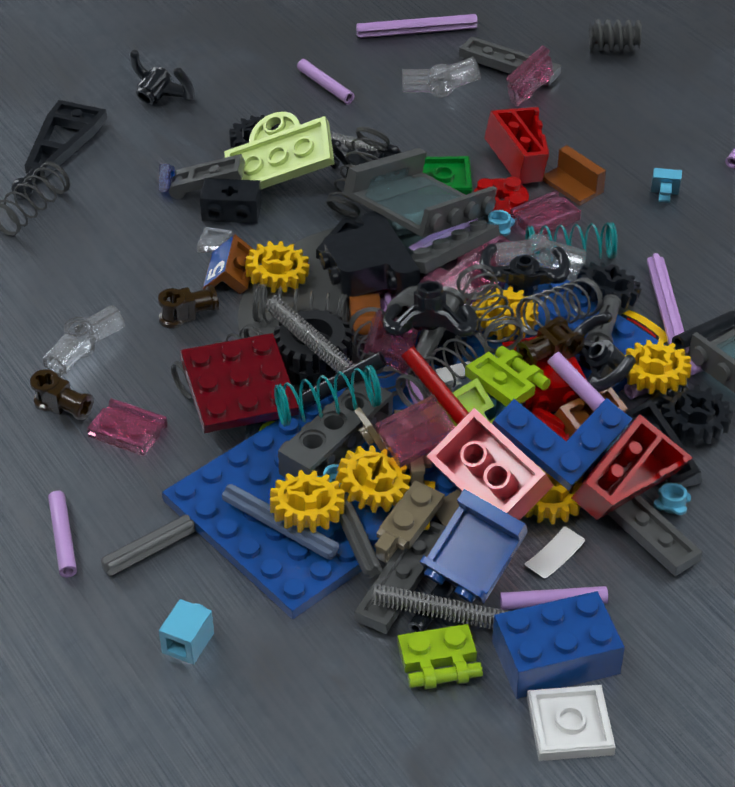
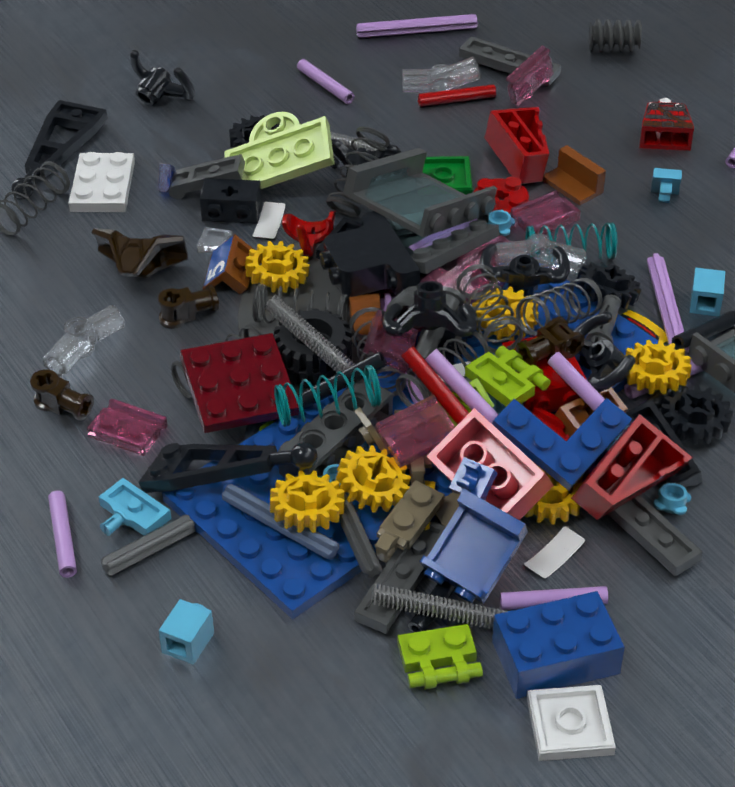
(102, 182): none -> white plate
(132, 508): none -> medium azure plate
(140, 256): none -> dark brown piece
(236, 461): none -> black plate
(269, 220): none -> white sticker
(302, 231): none -> red helmet
(456, 95): none -> red piece
(460, 385): none -> lavender piece
(474, 478): none -> tile
(666, 126): none -> red torso
(707, 292): none -> medium azure brick

